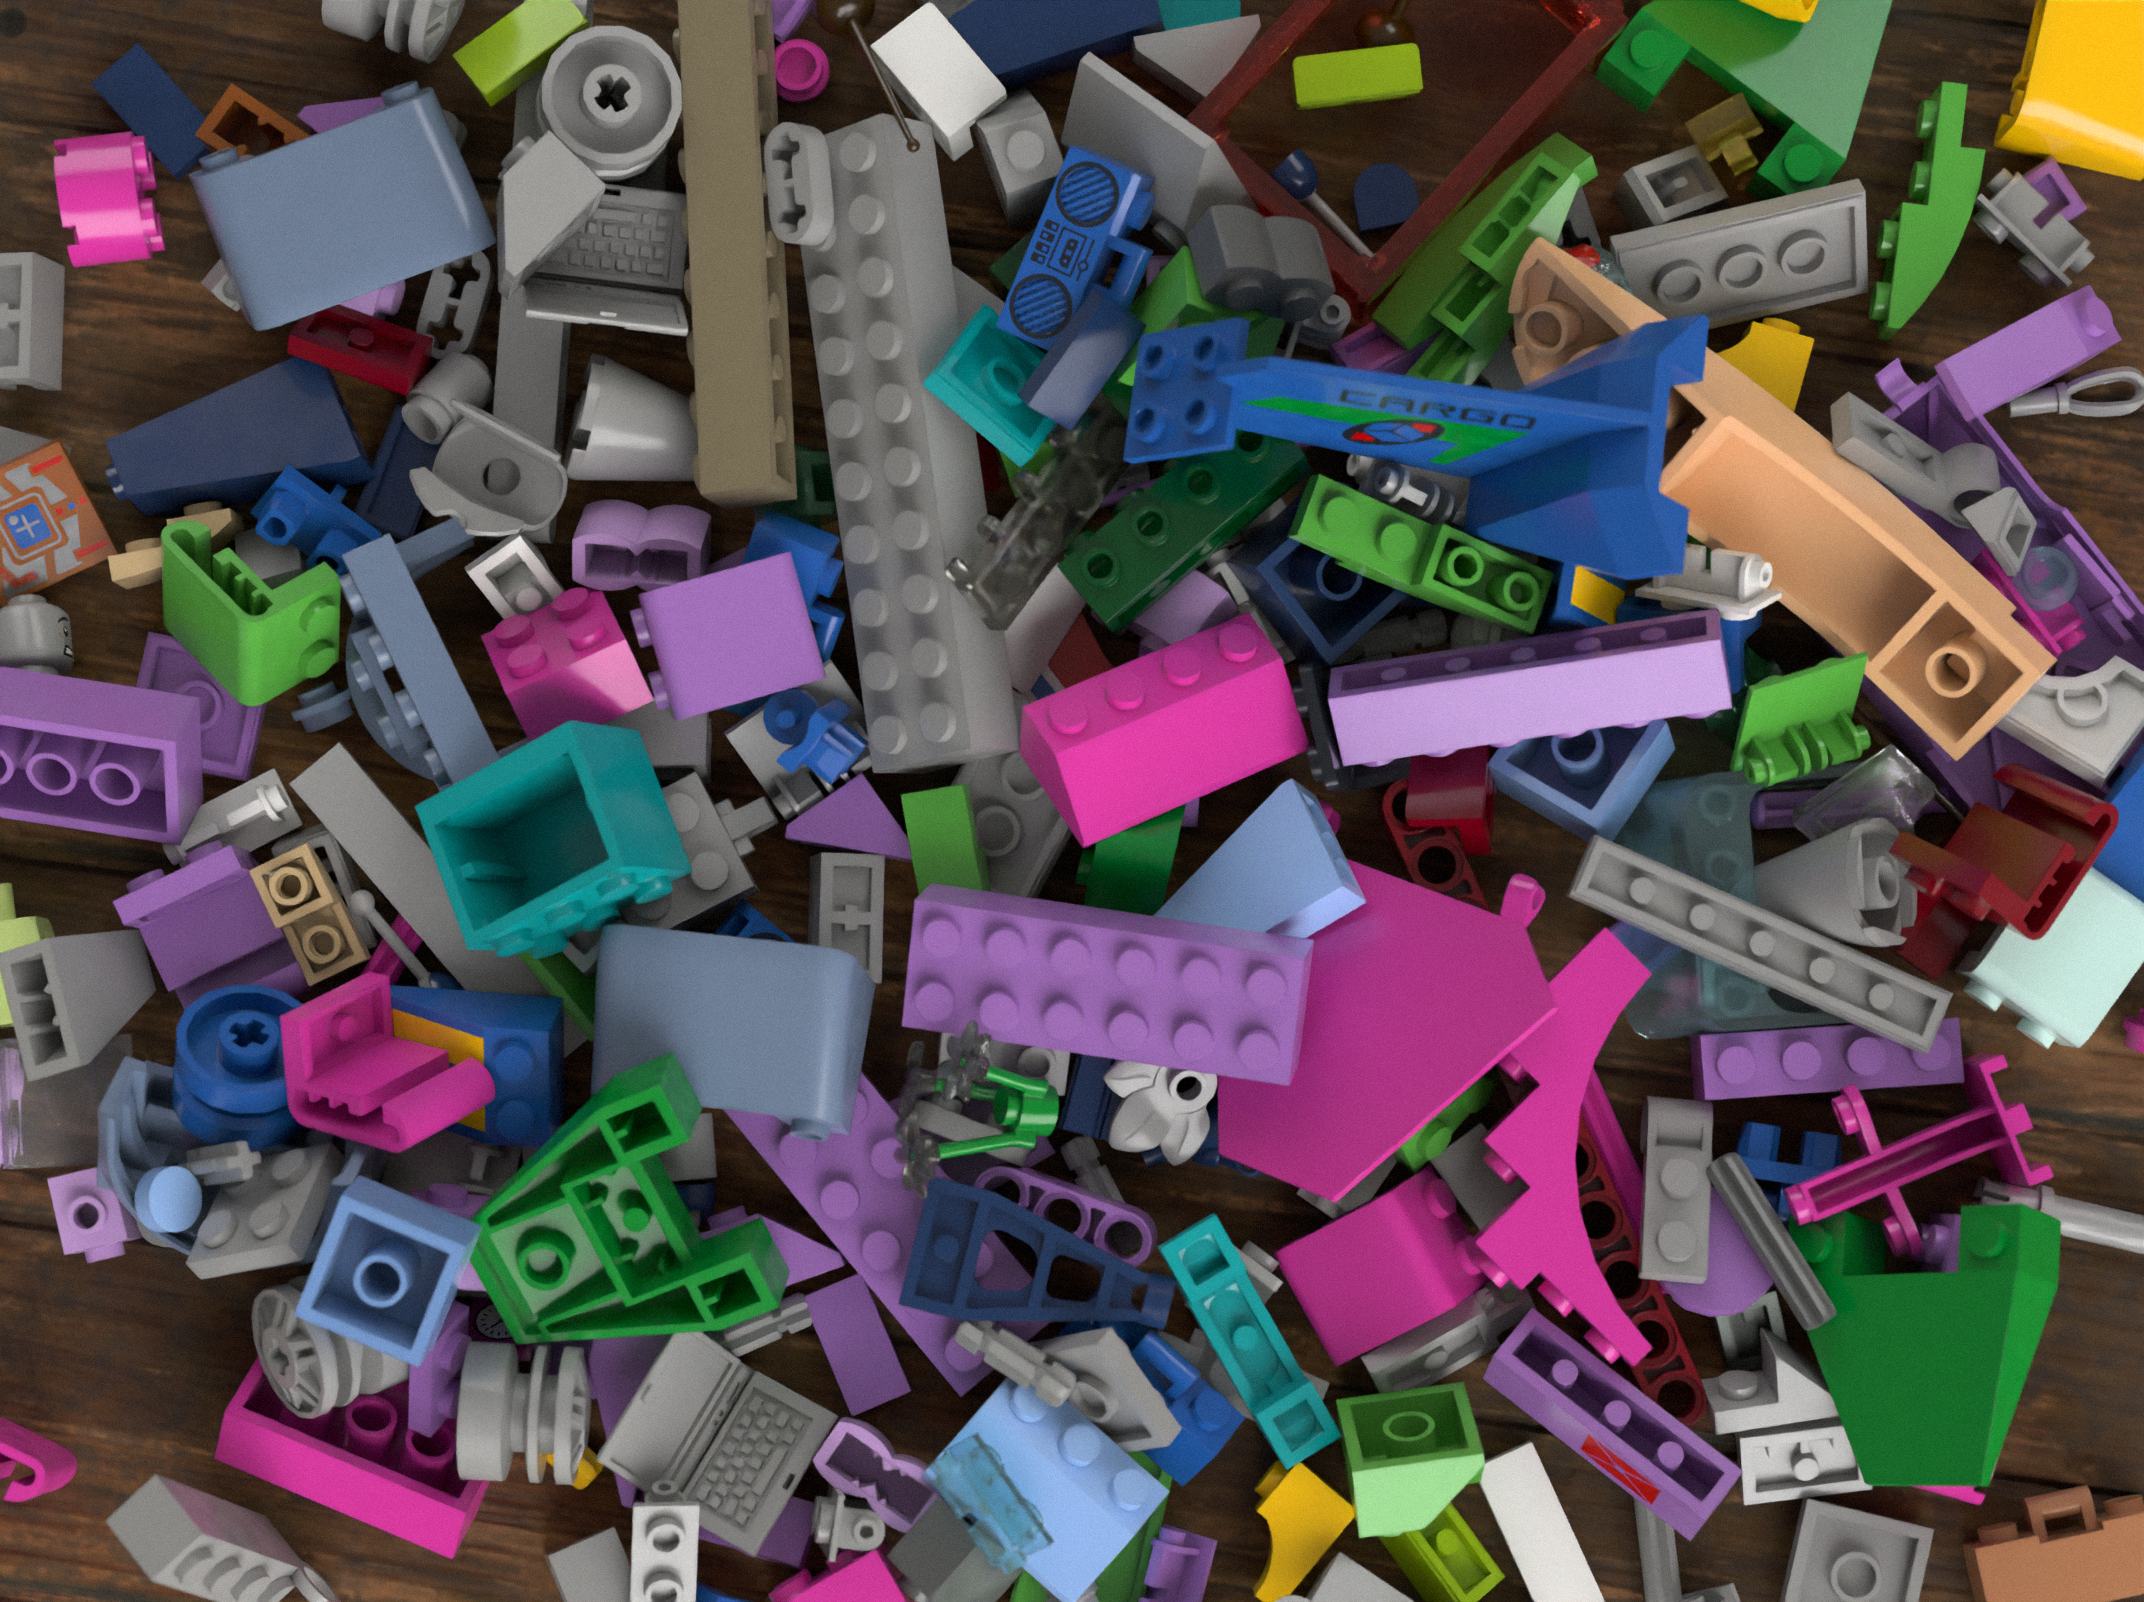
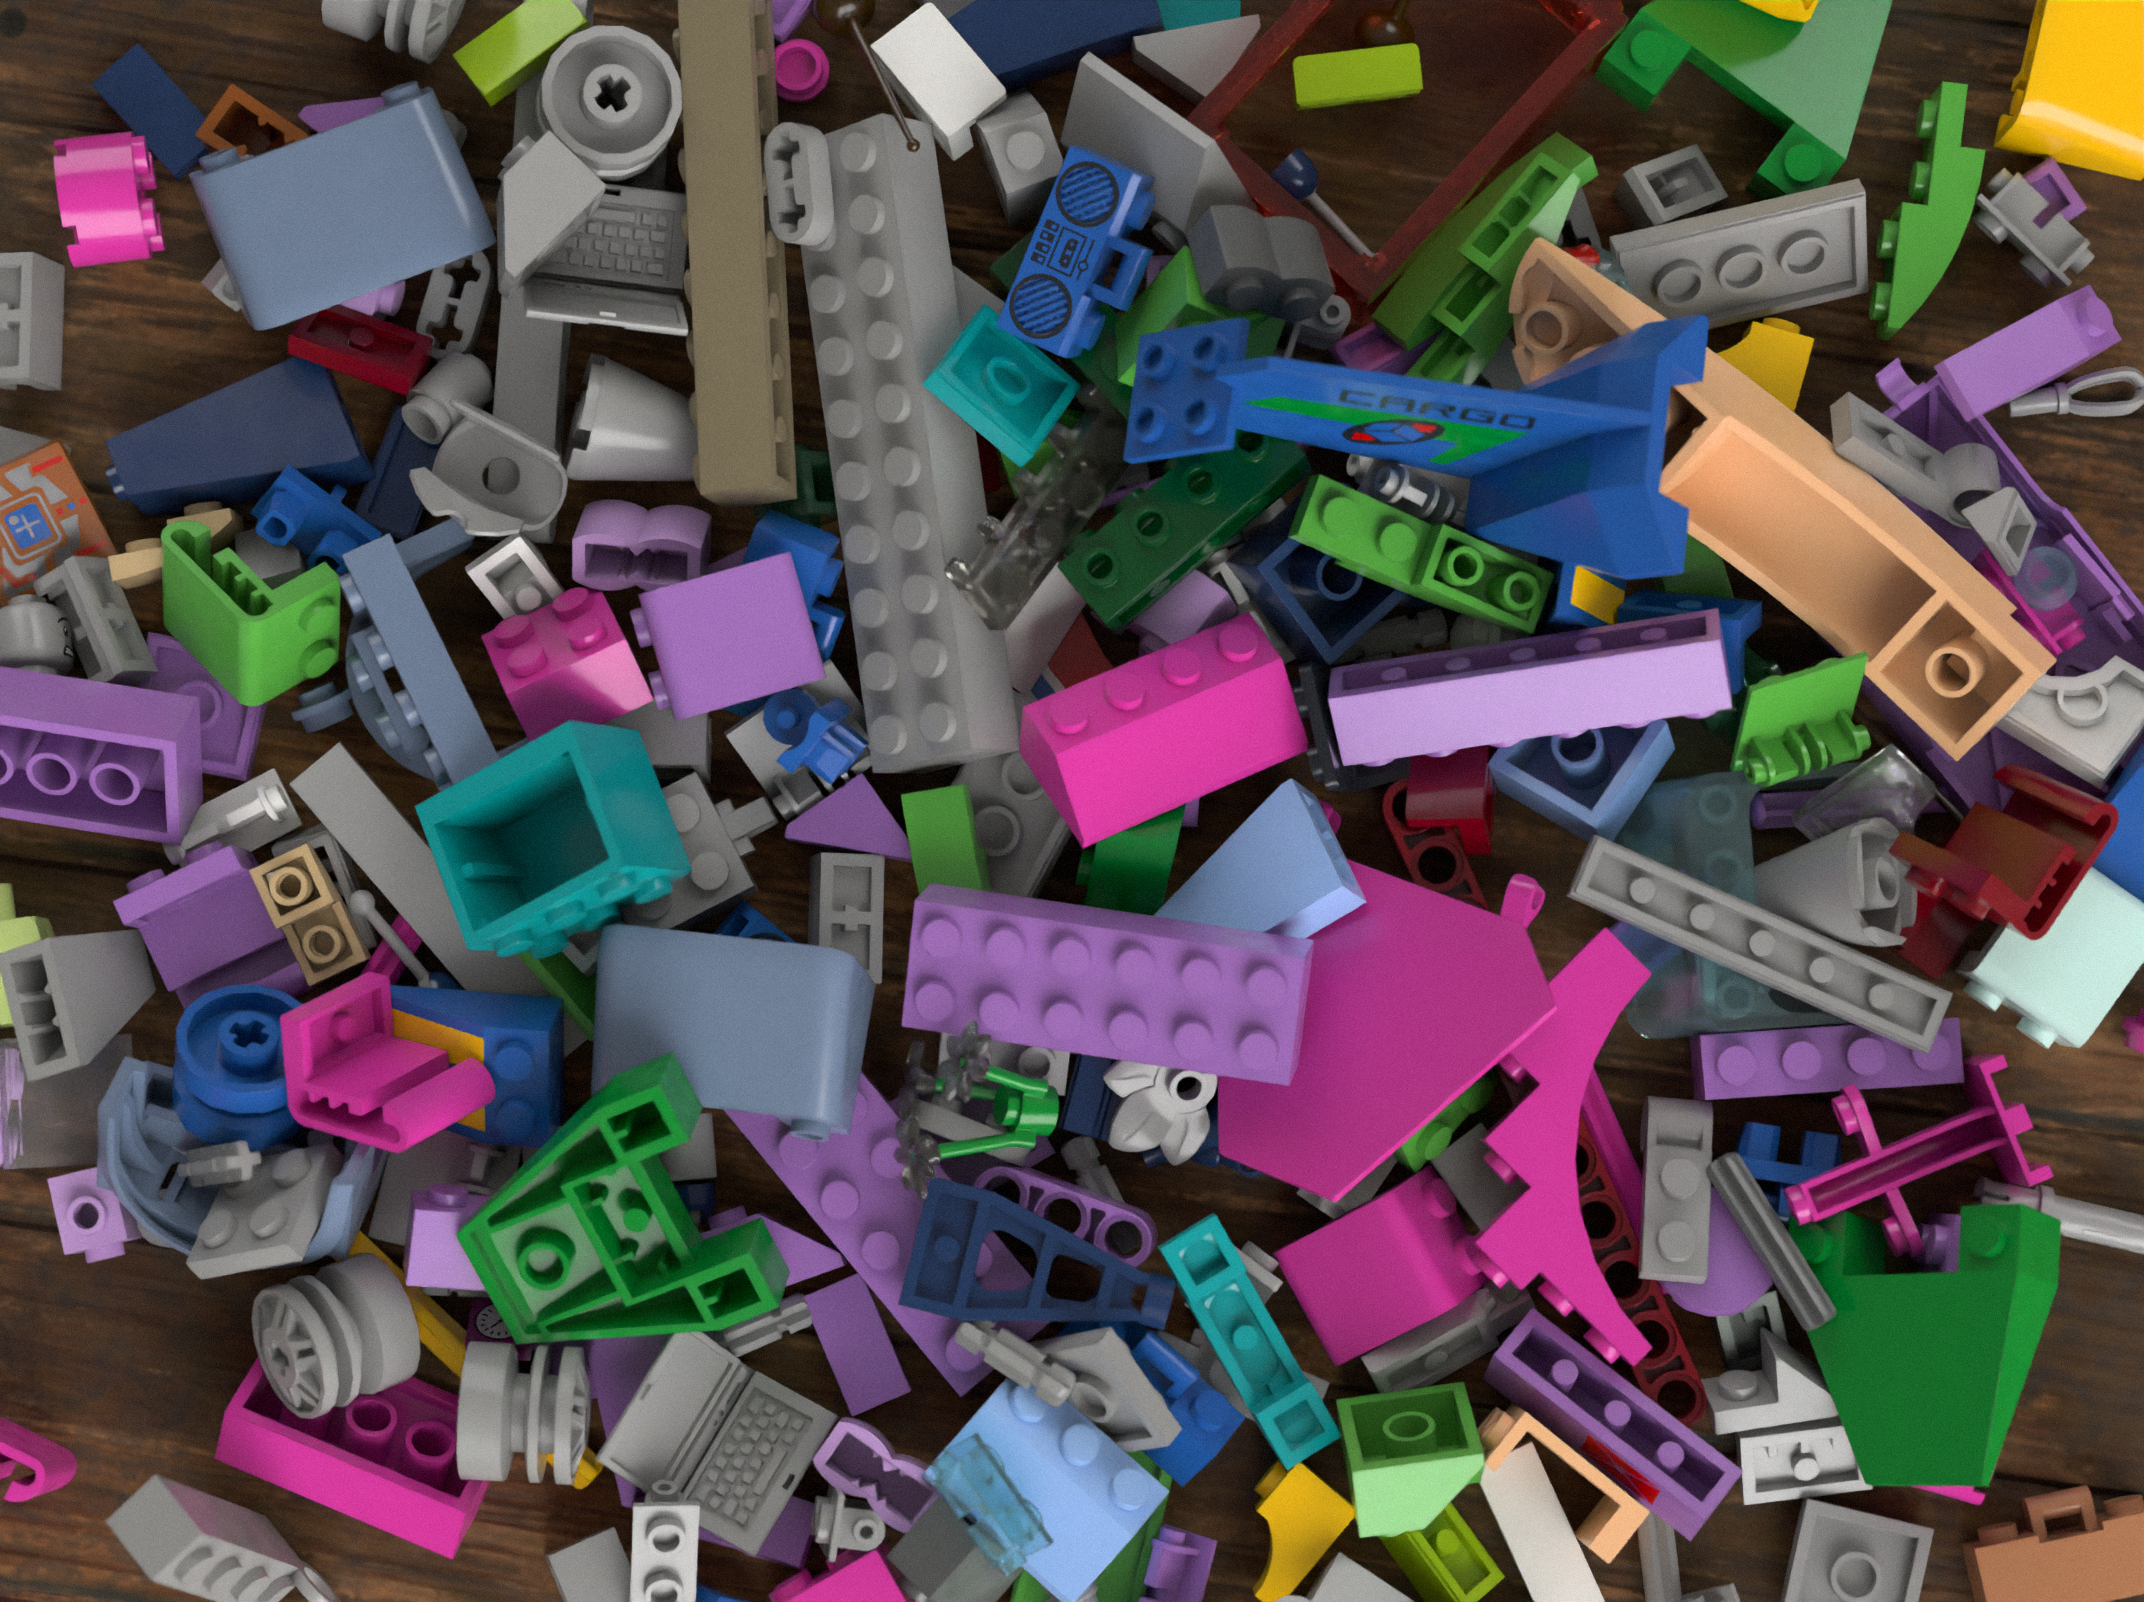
(100, 621): none -> light grey hinge
(168, 1199): light blue tile -> none
(388, 1270): medium blue brick -> none
(437, 1381): medium lavender plate -> none
(1081, 360): dark blue tile -> none
(1383, 198): dark blue tile -> none
(1613, 1517): none -> light nougat panel
(1726, 132): clear yellow tile -> none
(1732, 585): white hinge -> none

